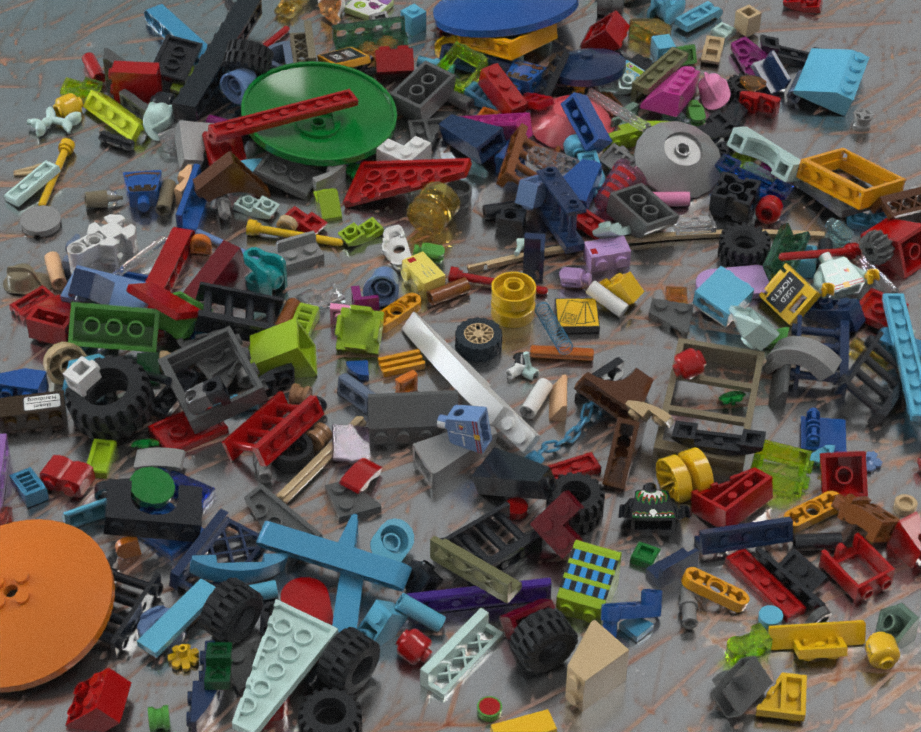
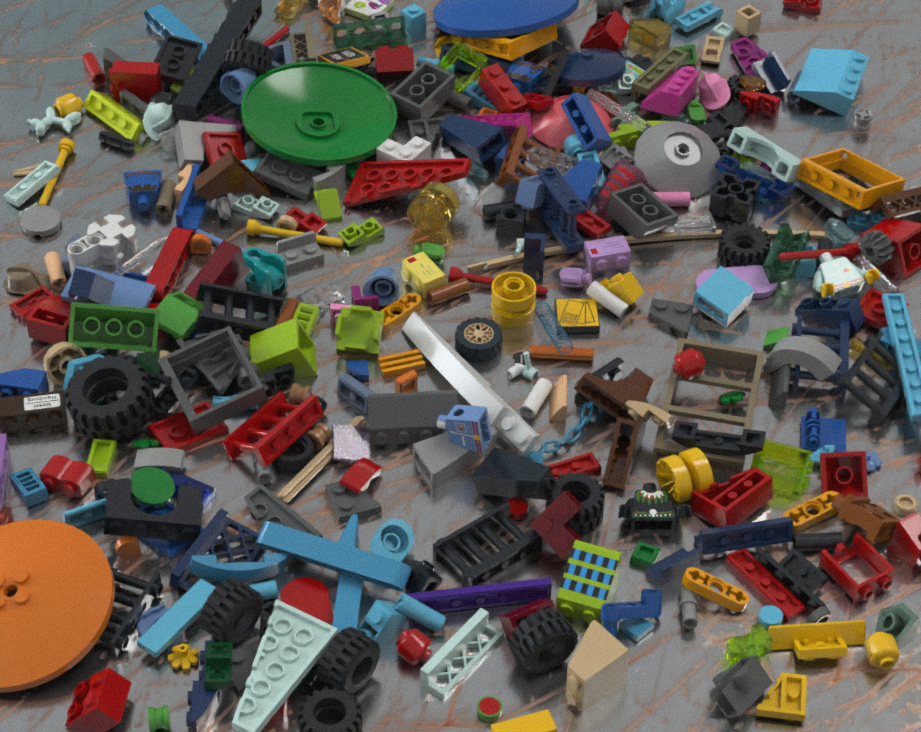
(79, 88): clear neon green slope -> none
(82, 375): white brick -> none
(101, 199): dark tan piece -> none
(163, 300): red tile -> none
(206, 395): leg -> none
(282, 115): red tile -> none
(369, 47): clear yellow slope -> none
(394, 238): white piece -> none
(464, 192): dark grey wheel -> none
(474, 569): olive fence -> none
(609, 230): light aqua slope -> none
(660, 45): medium azure brick -> none
(676, 294): clear orange tile -> none
(753, 327): light aqua wedge -> none
(769, 209): red head -> none
(785, 54): black slope -> none
(785, 291): container -> none

